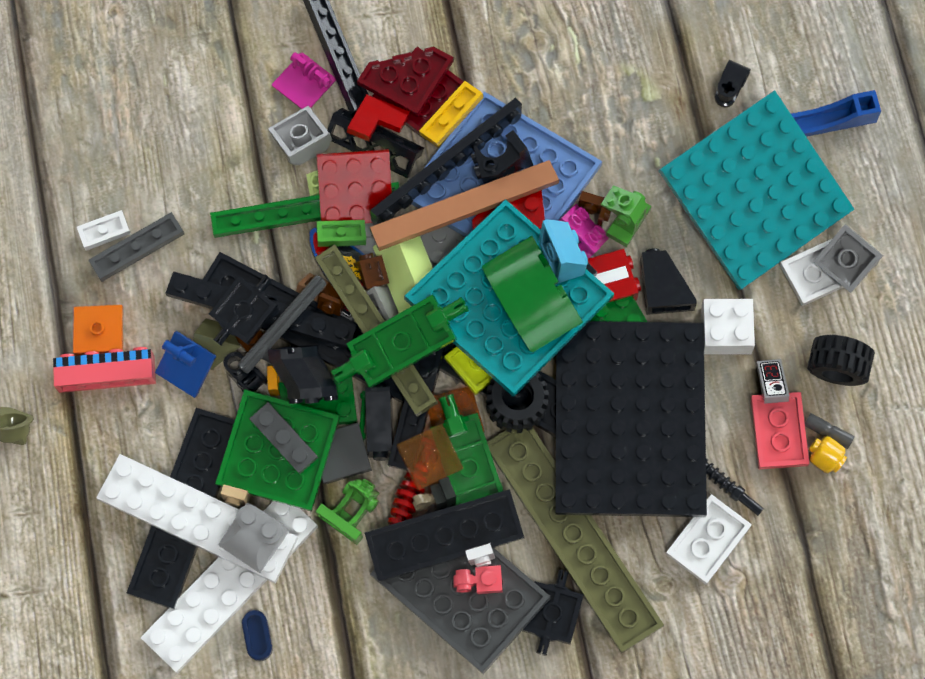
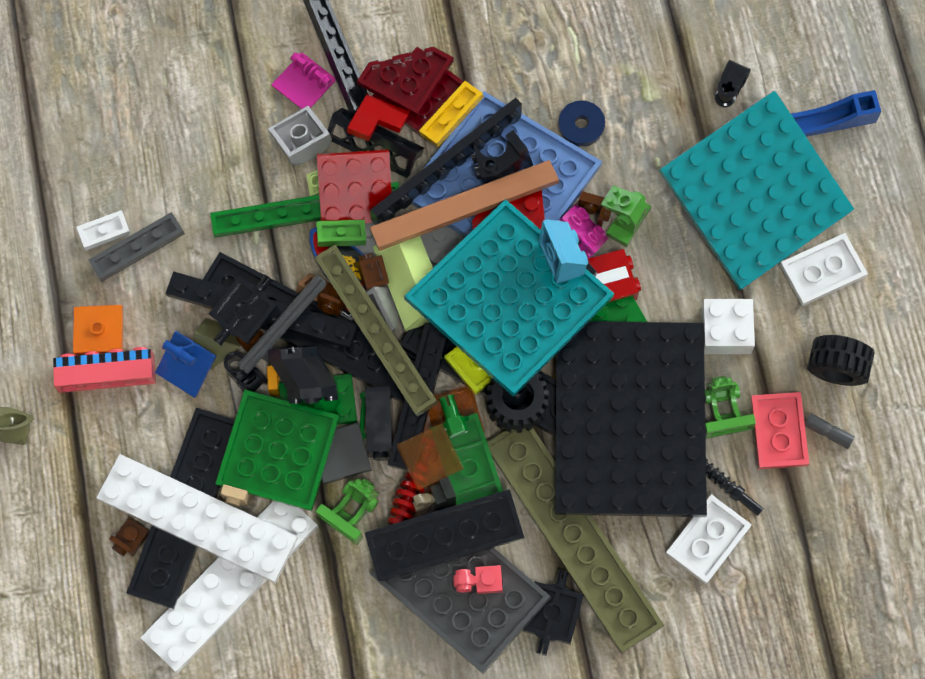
(129, 538): none -> reddish brown bracket
(253, 537): light grey slope -> none
(257, 635): dark blue tile -> none
(283, 438): dark grey plate -> none
(401, 341): green plate -> none
(480, 555): white plate -> none
(529, 294): green panel -> none
(581, 110): none -> dark blue tile
(664, 285): black slope -> none
(722, 390): none -> bright green tile
(772, 381): tile -> none
(827, 454): yellow head -> none
(848, 258): light grey slope -> none

